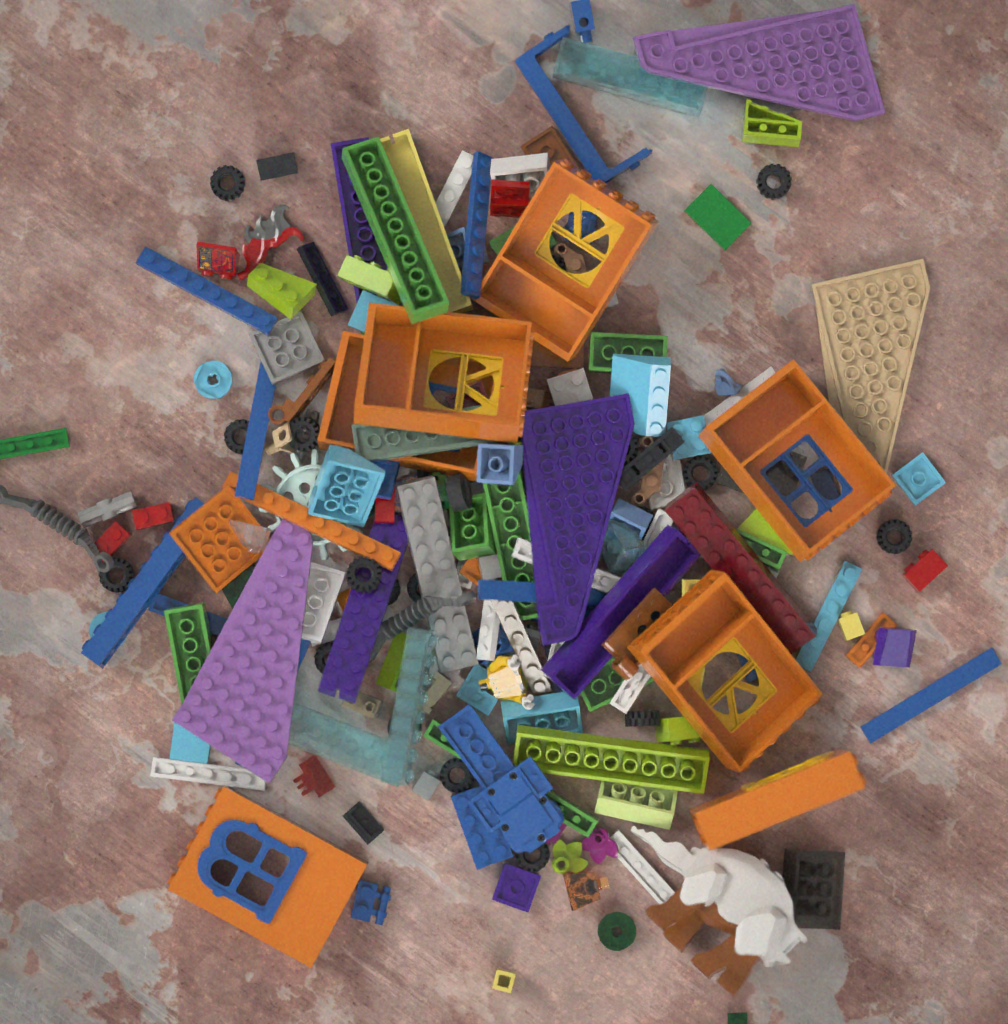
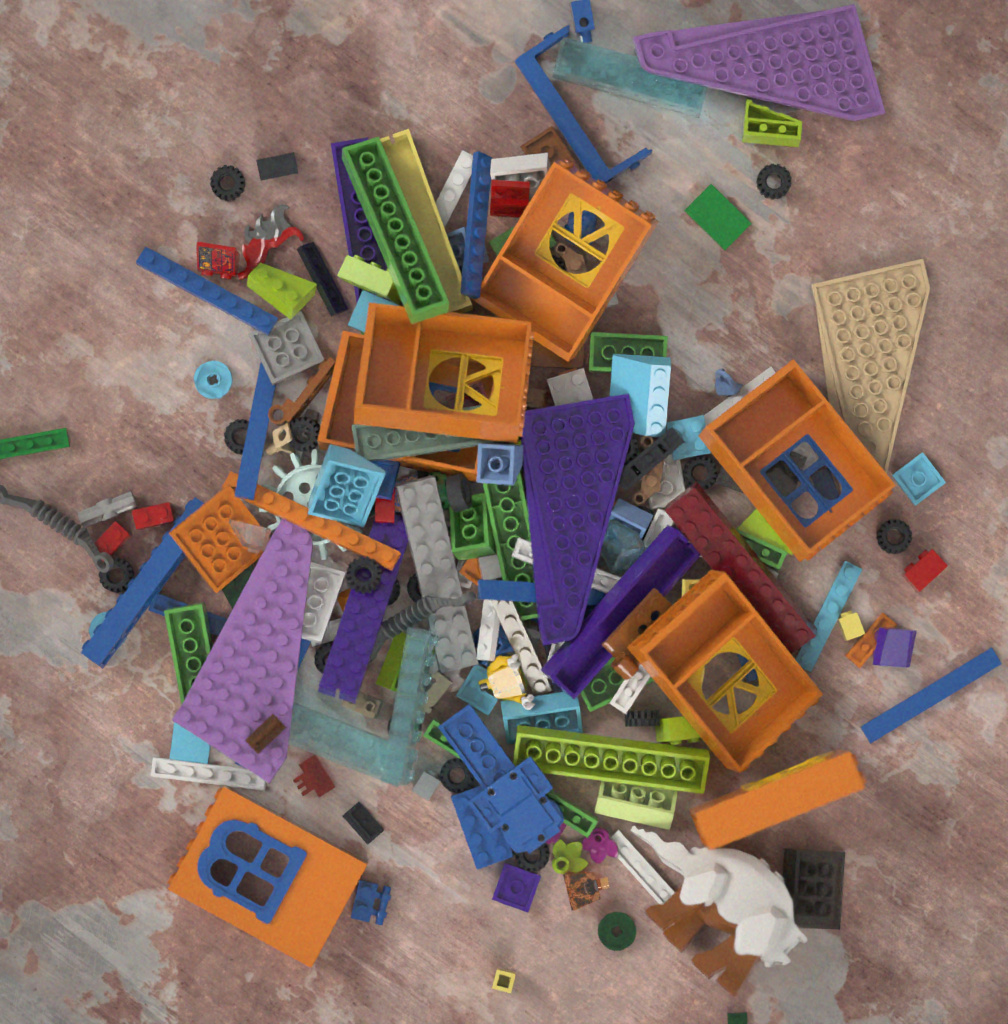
(265, 733): none -> reddish brown hinge

